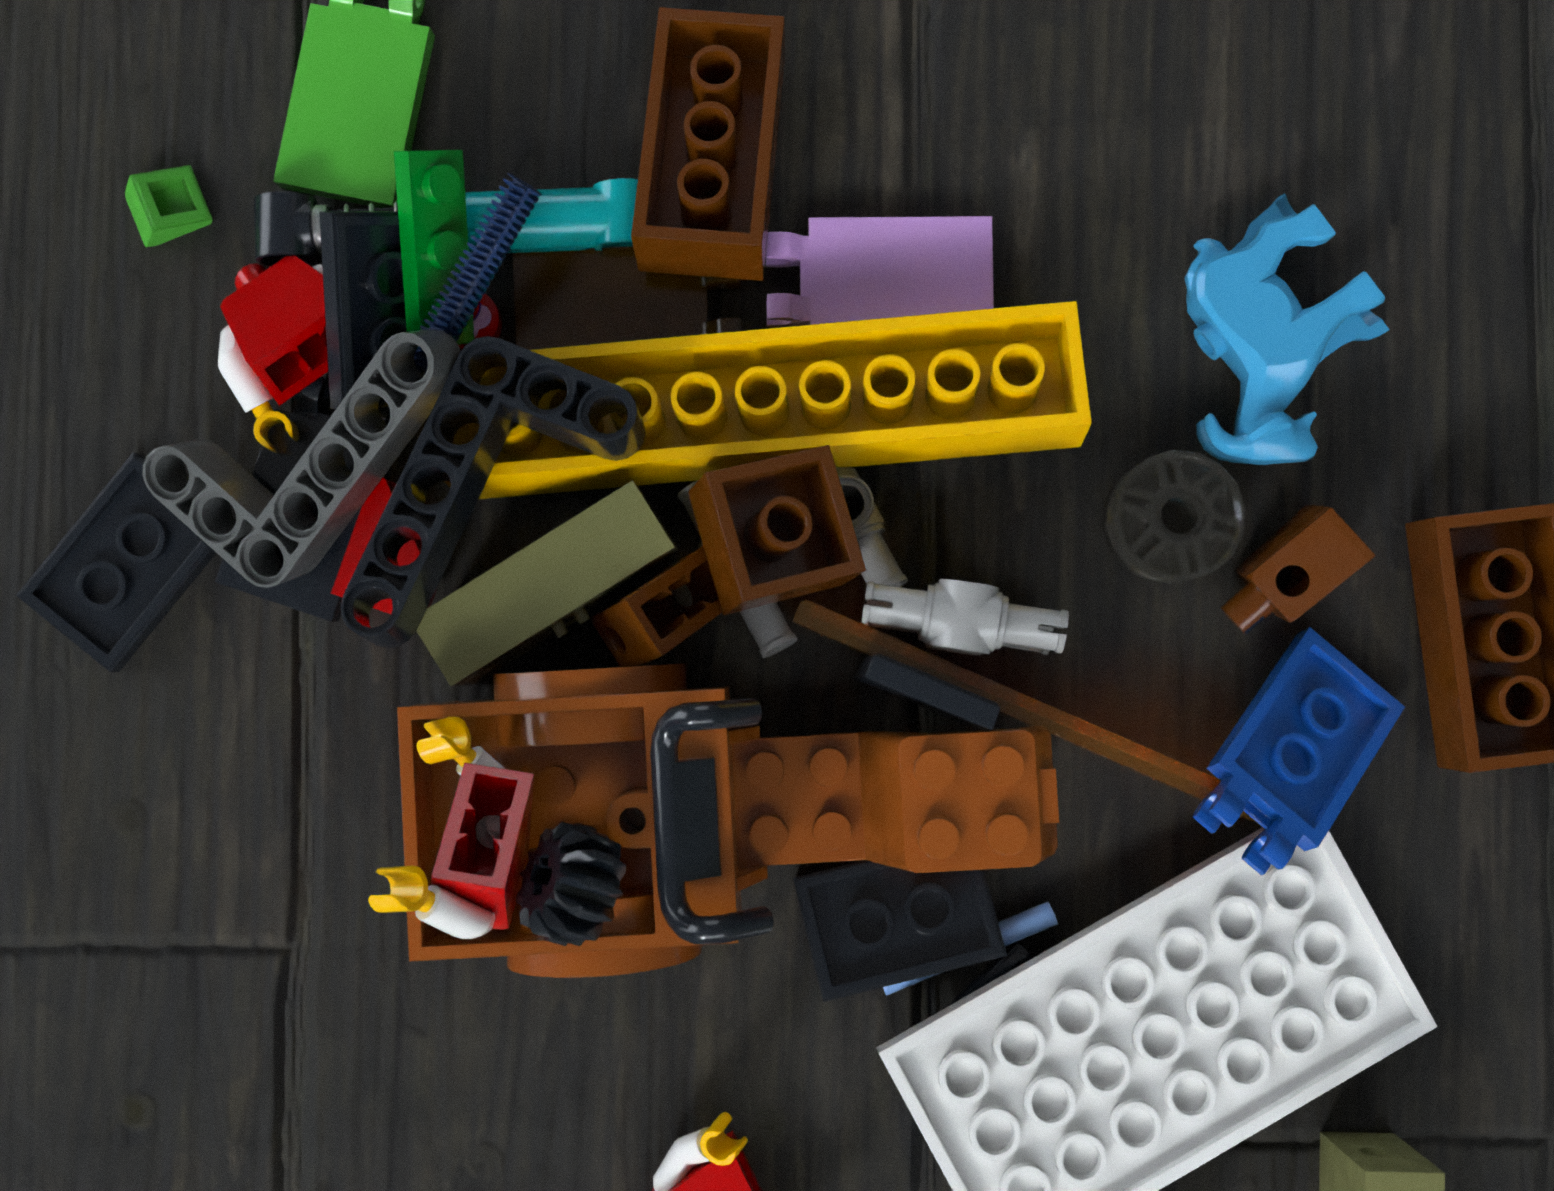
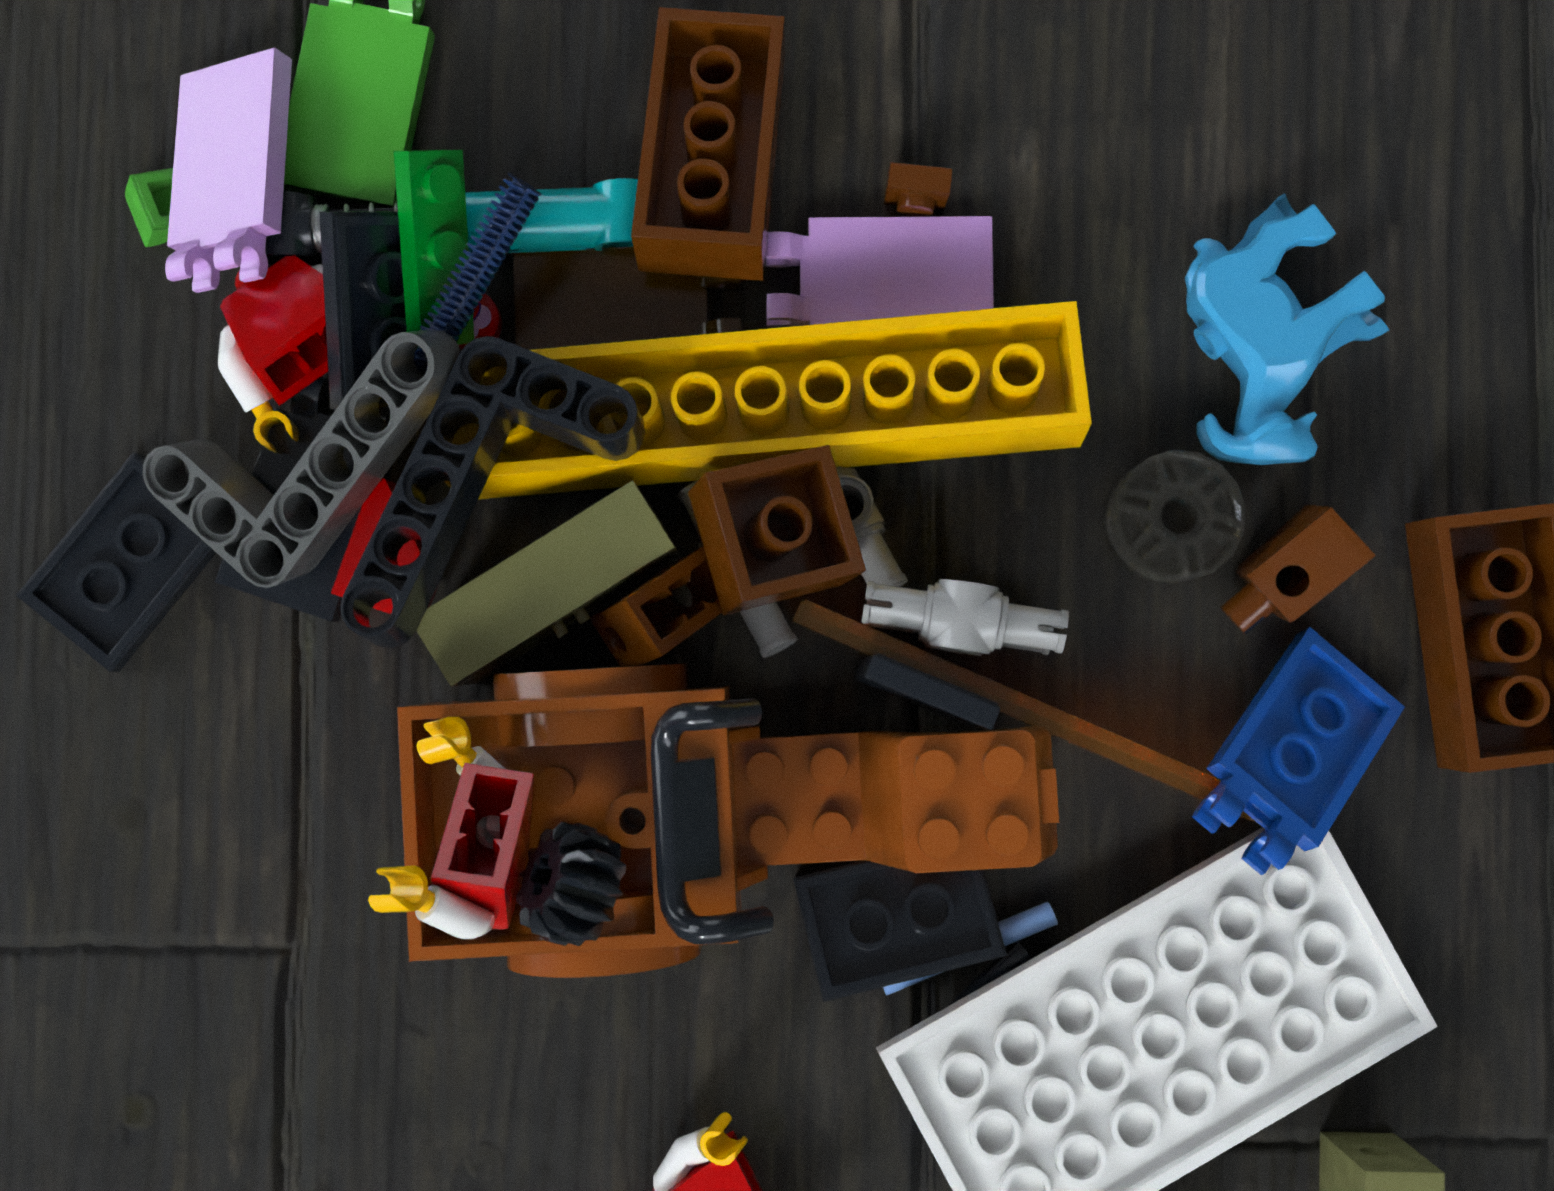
(228, 168): none -> lavender tile
(917, 188): none -> reddish brown plate

